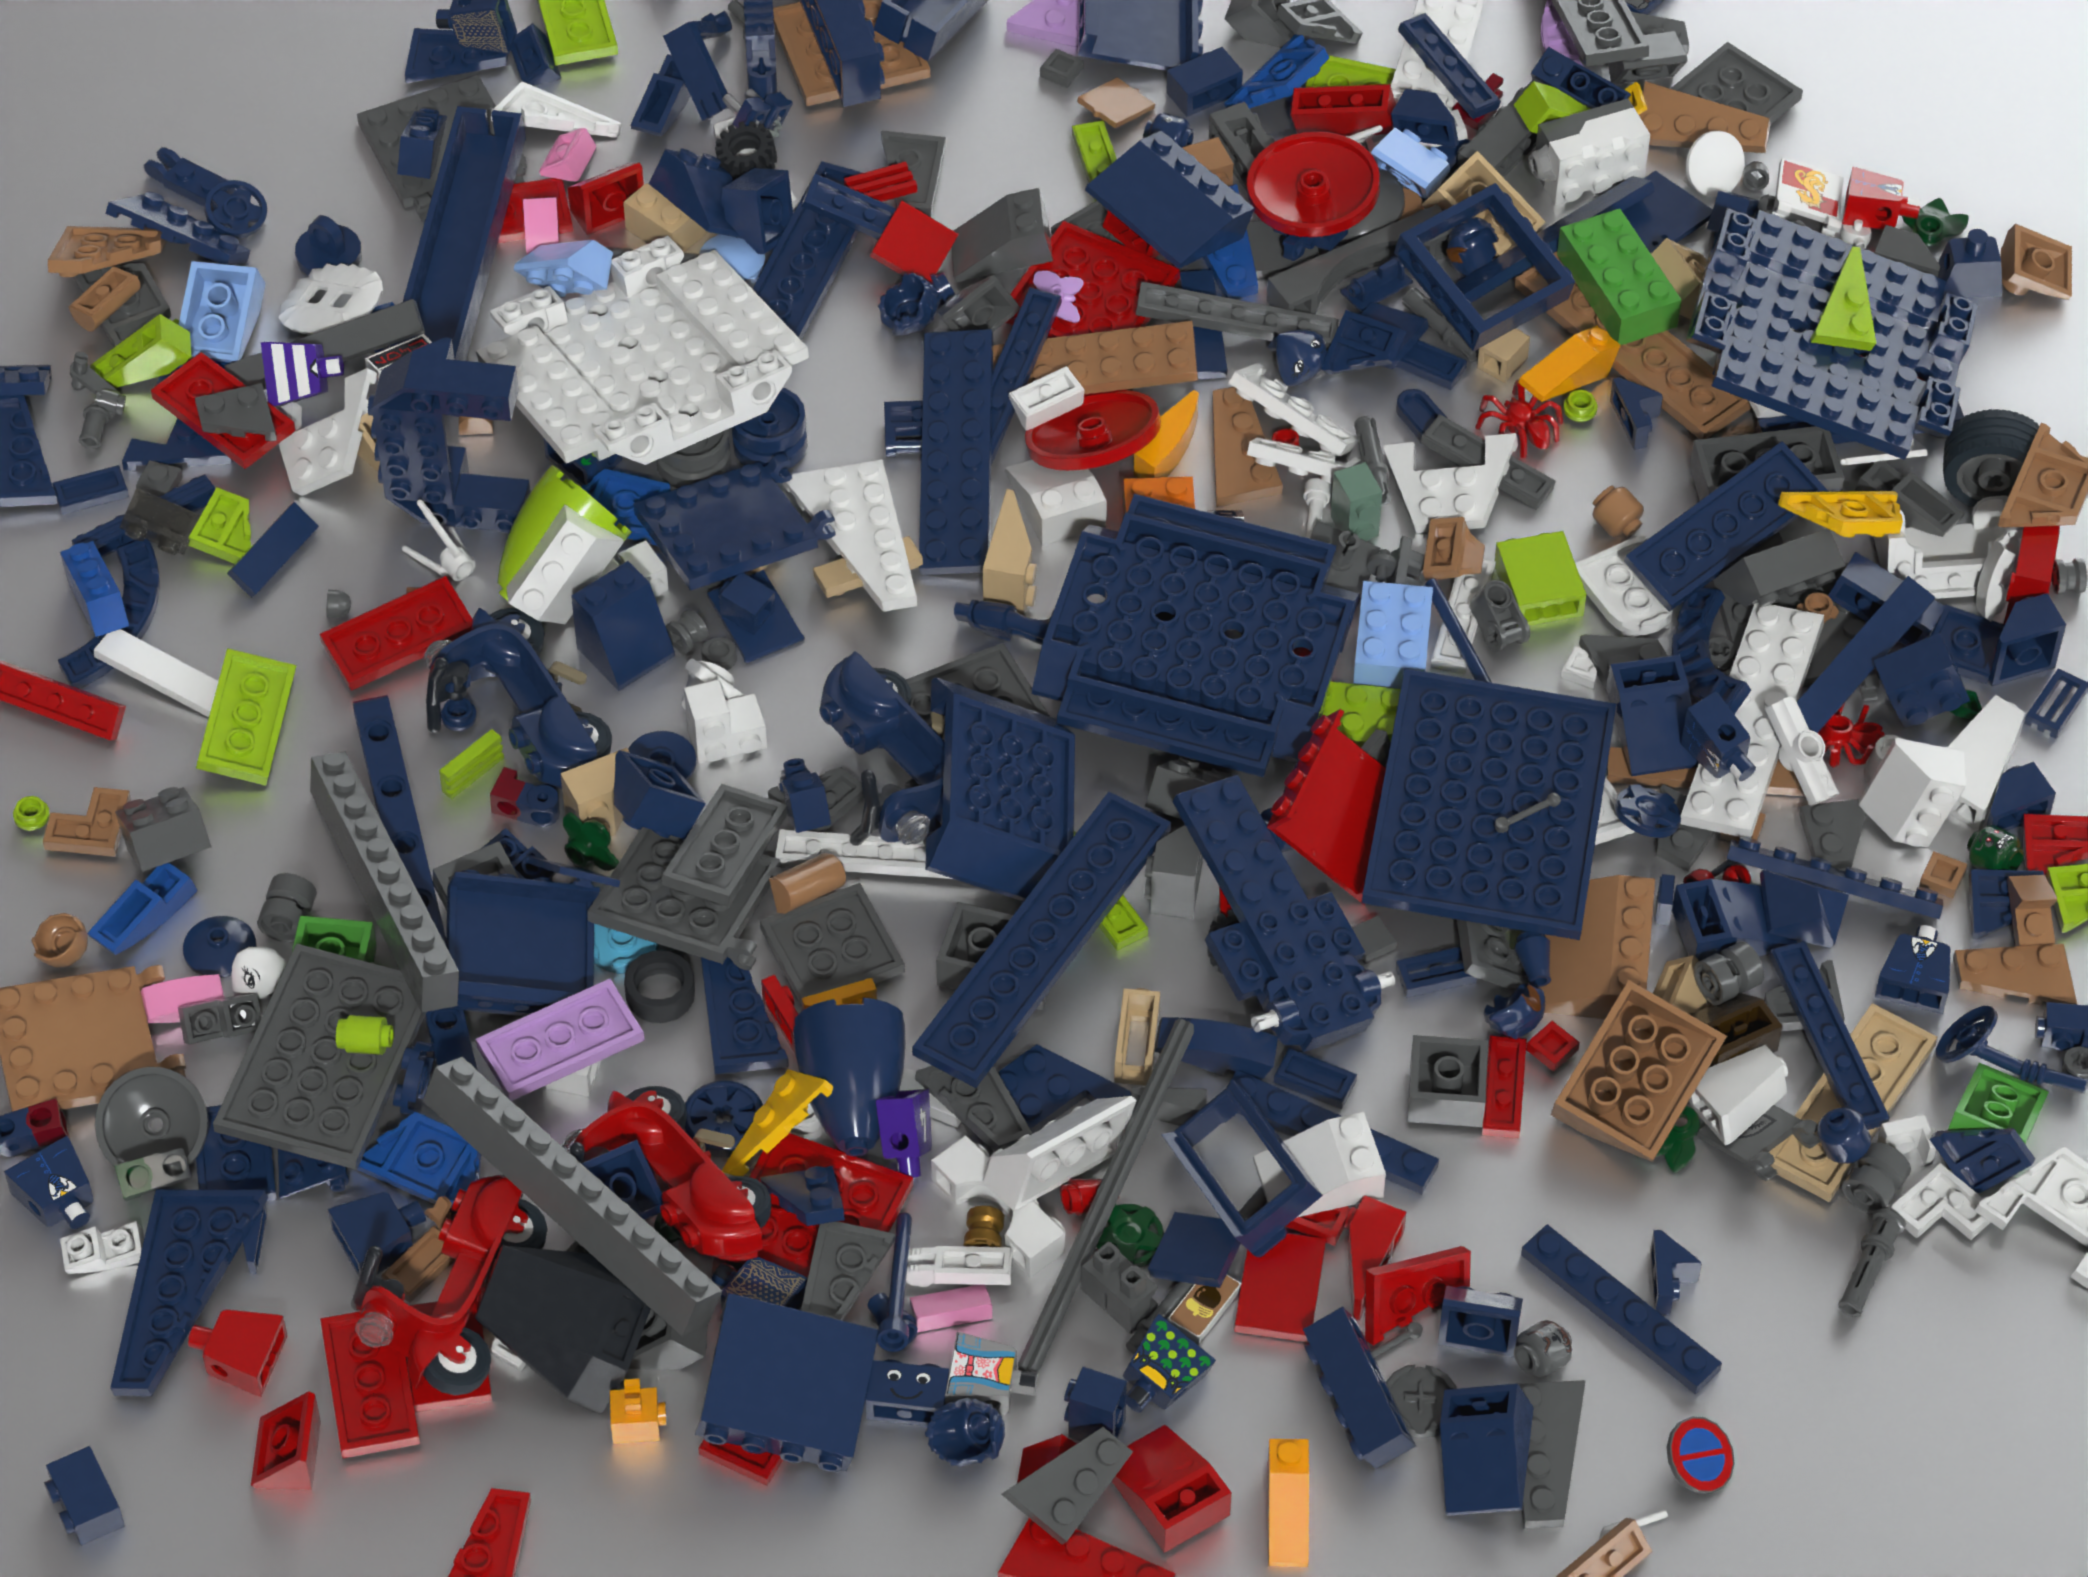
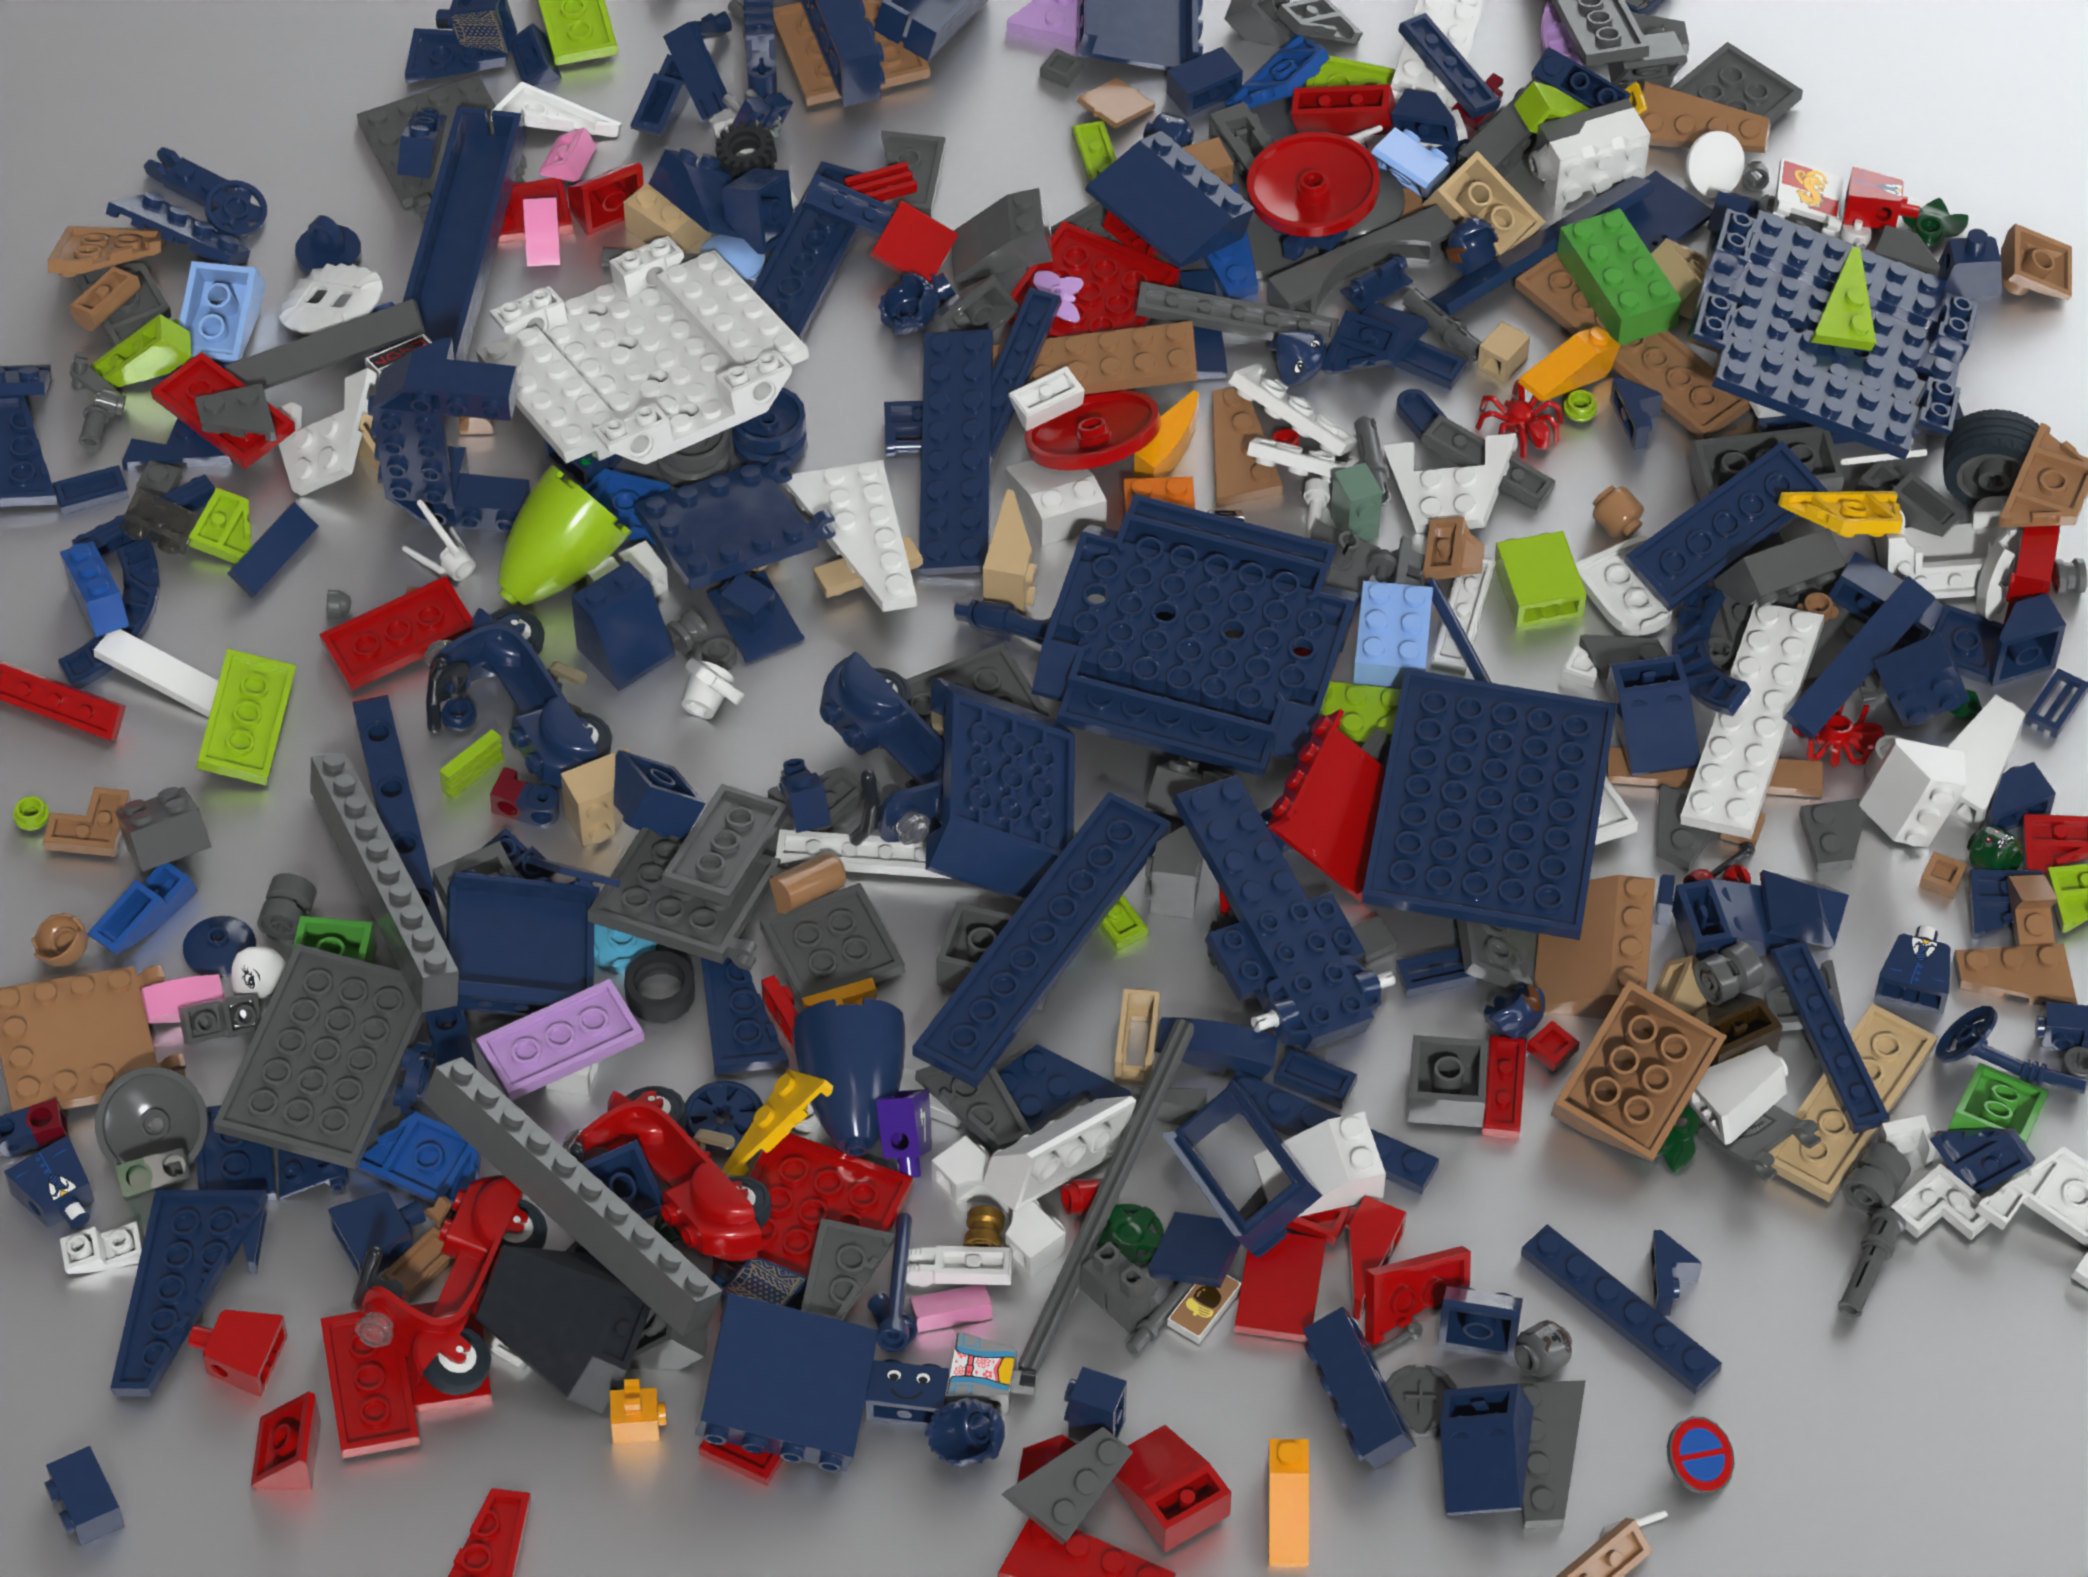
(297, 371): dark purple torso -> none
(364, 1034): lime brick -> none
(561, 564): white slope -> none
(568, 267): light blue slope -> none
(588, 843): dark green plate -> none
(668, 749): dark blue dish -> none
(722, 726): white brick -> none
(808, 1194): dark blue wing -> none
(1164, 1366): dark blue torso -> none
(1448, 296): dark blue window -> none
(1500, 617): dark grey piece -> none
(1502, 823): dark grey hinge -> none
(1534, 955): dark blue cone -> none
(1649, 809): dark blue wheel -> none
(1717, 738): dark blue torso -> none
(1801, 750): white piece -> none
(1844, 1135): dark blue head -> none
(1850, 881): dark blue plate -> none

